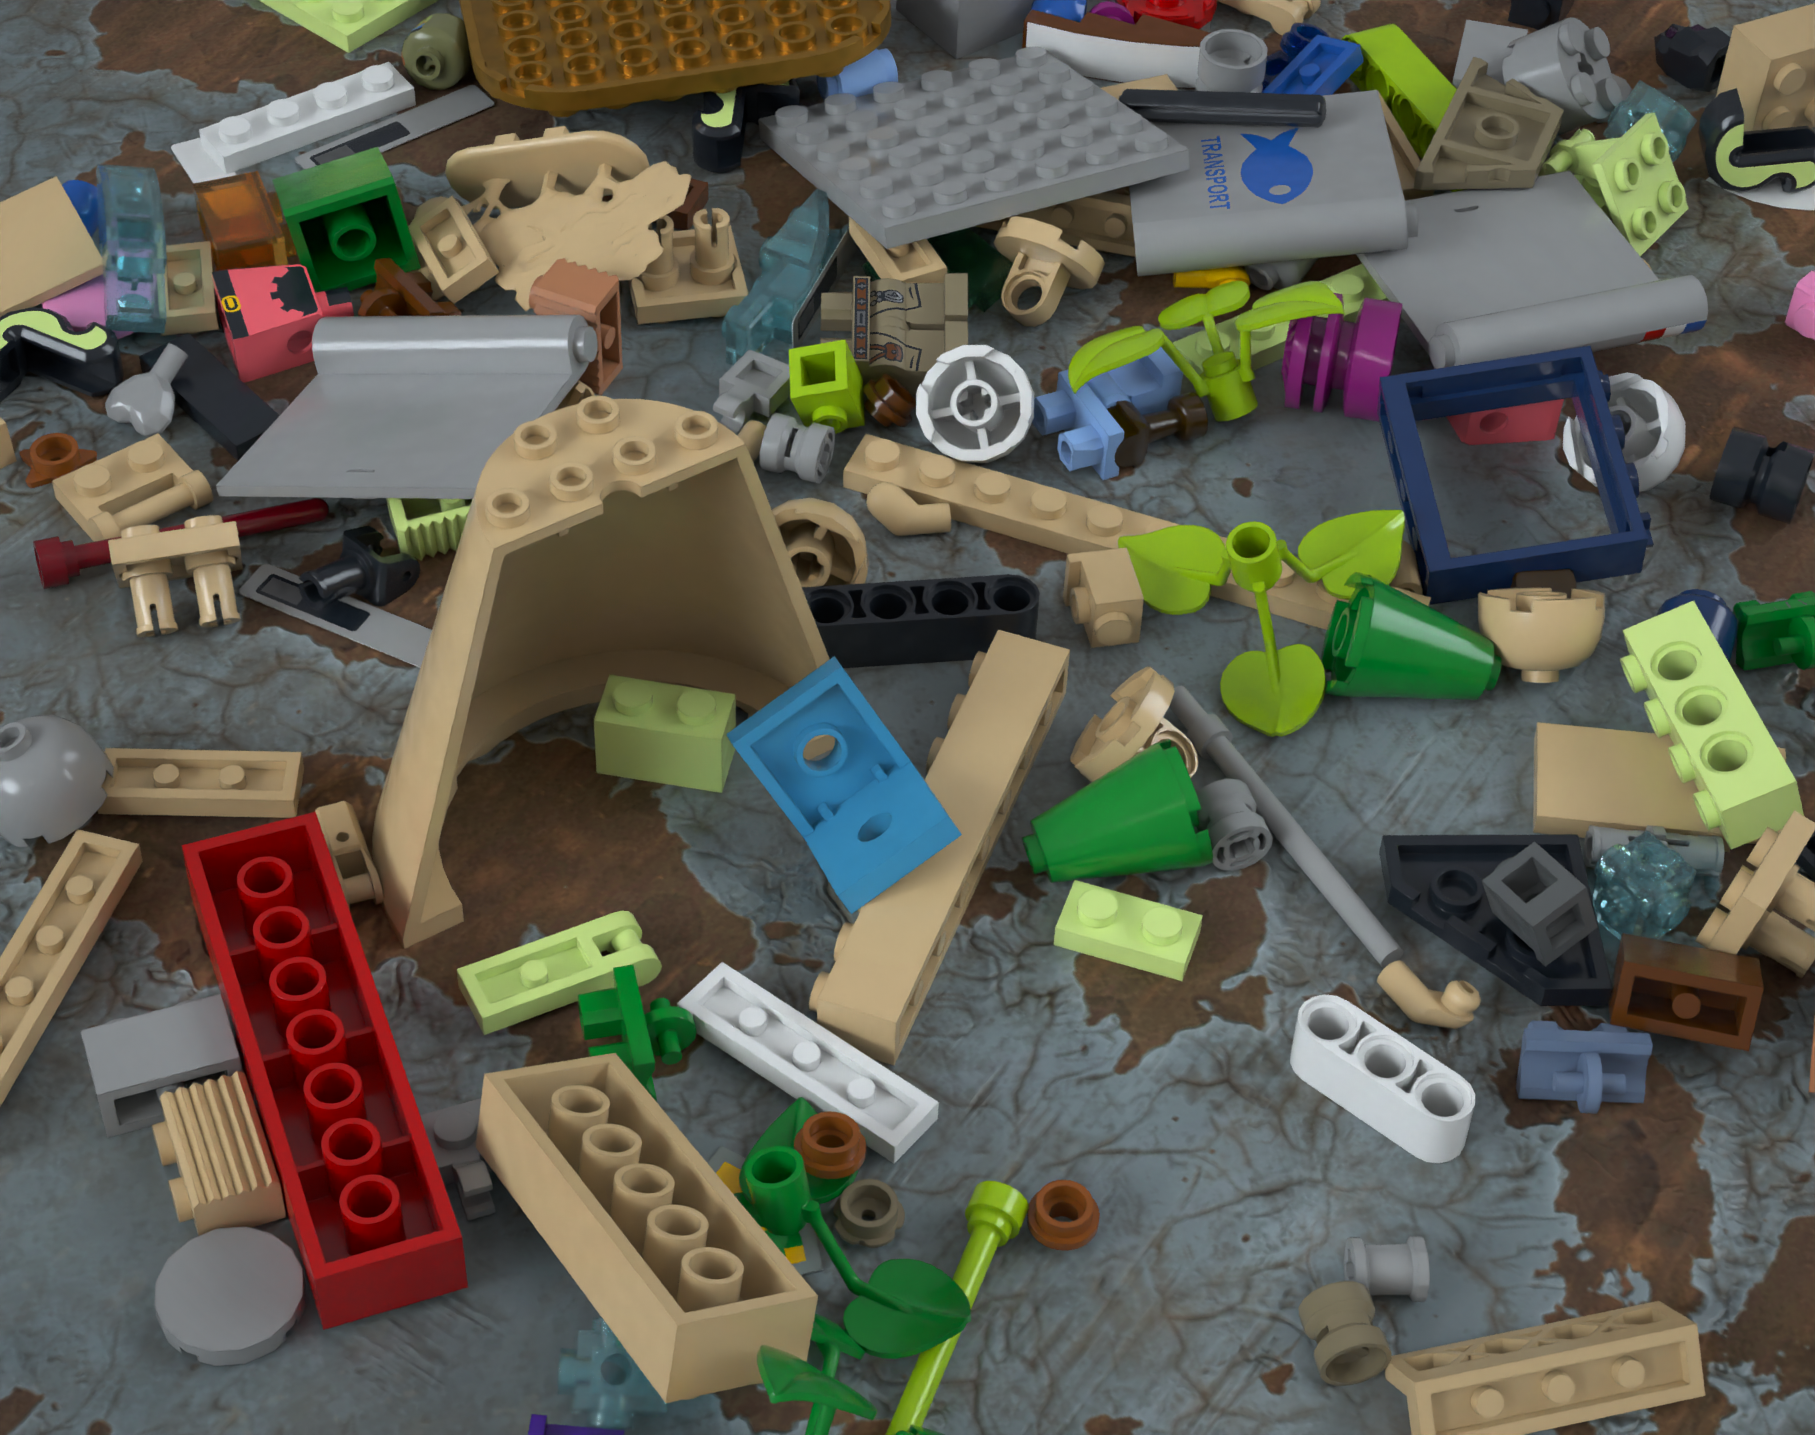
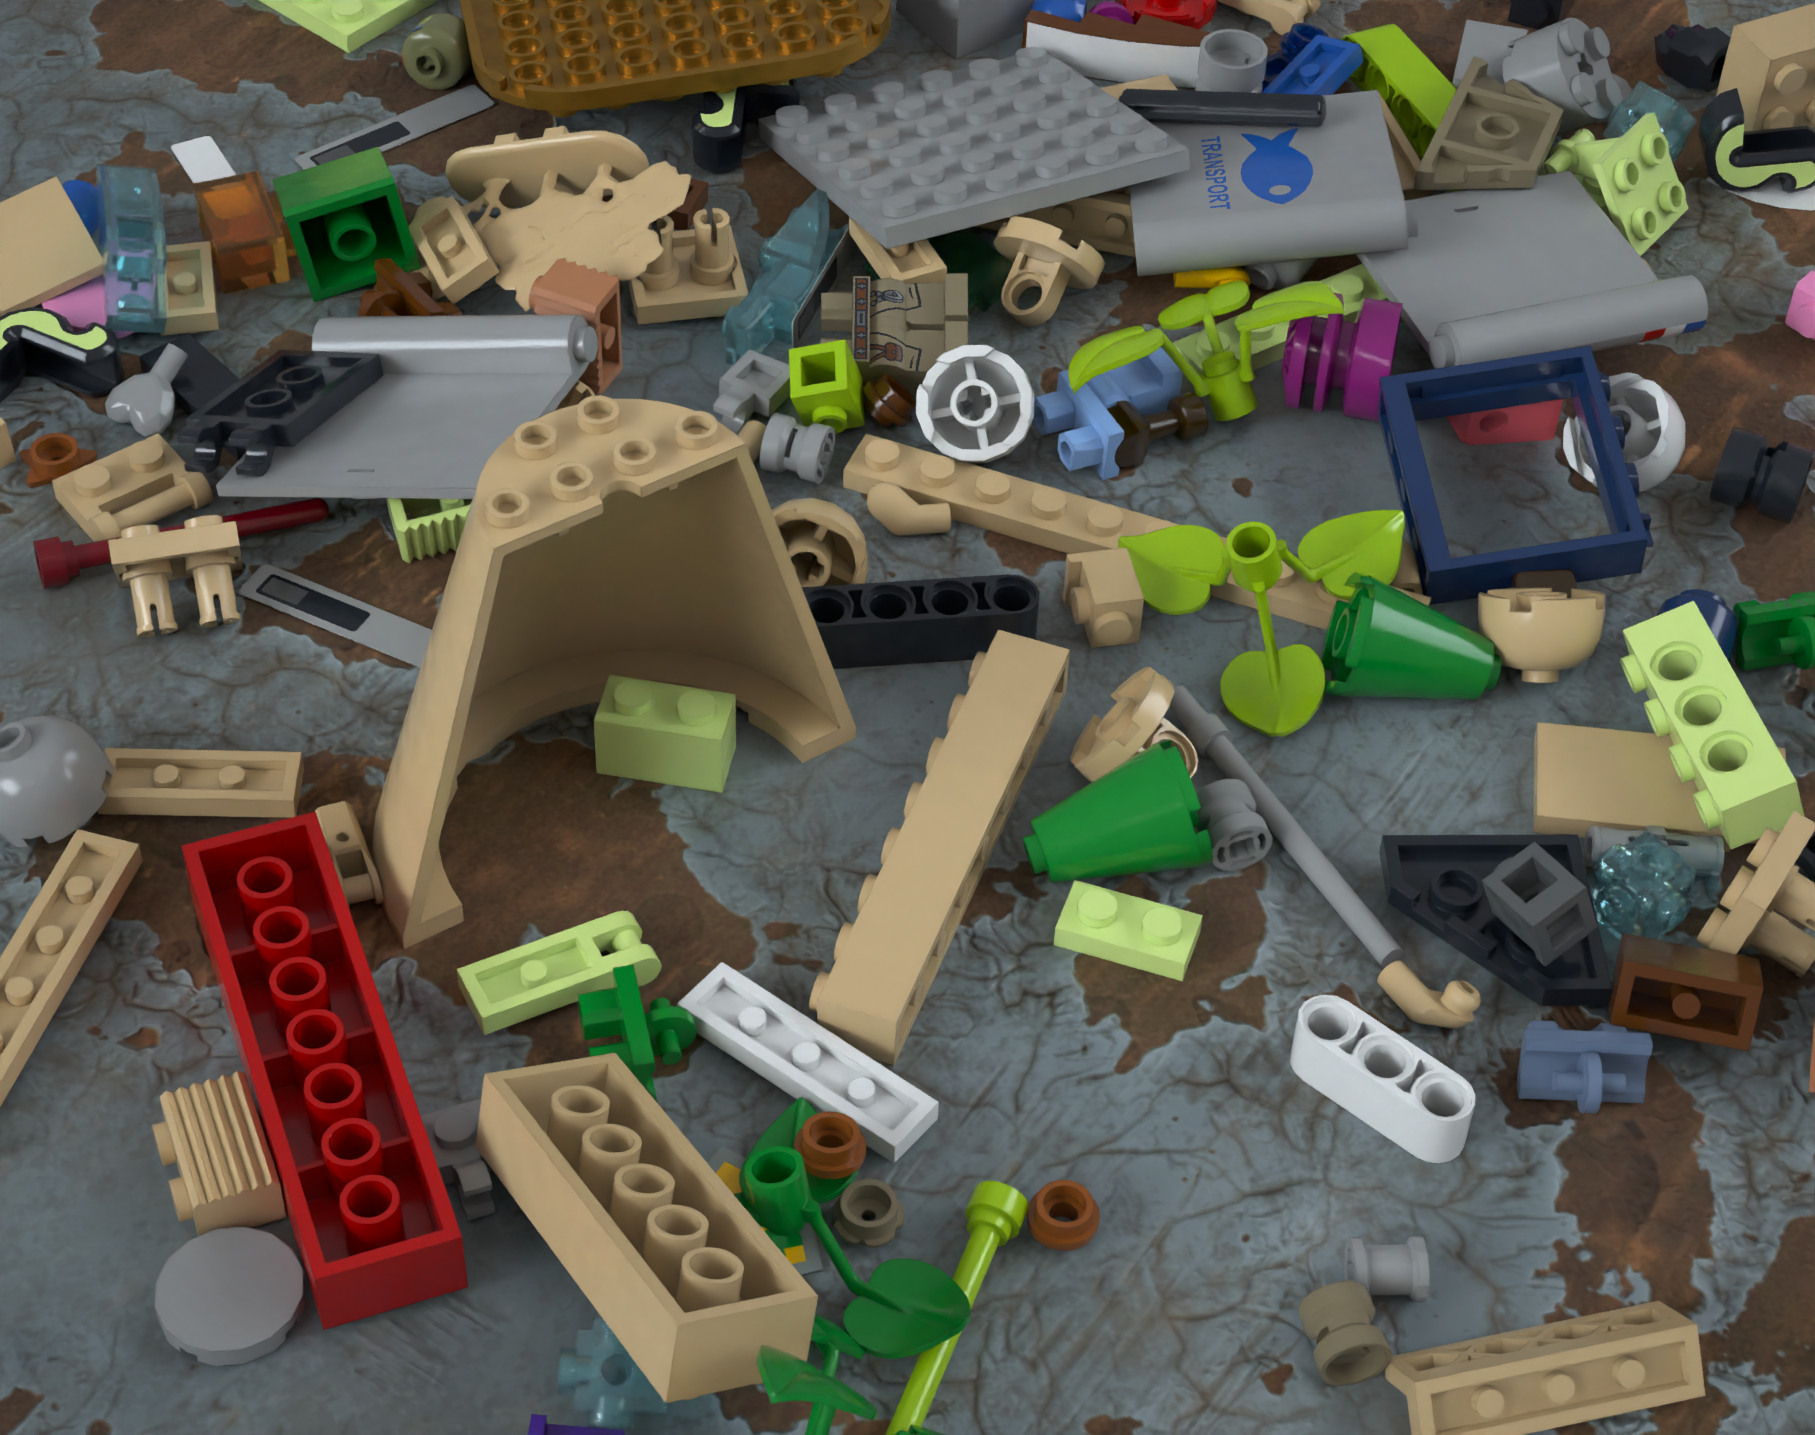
(156, 1053): light grey brick -> none
(272, 316): coral torso -> none
(276, 406): none -> black tile
(307, 117): white plate -> none
(360, 572): black piece -> none
(860, 805): dark azure bracket -> none
(861, 75): light blue brick -> none

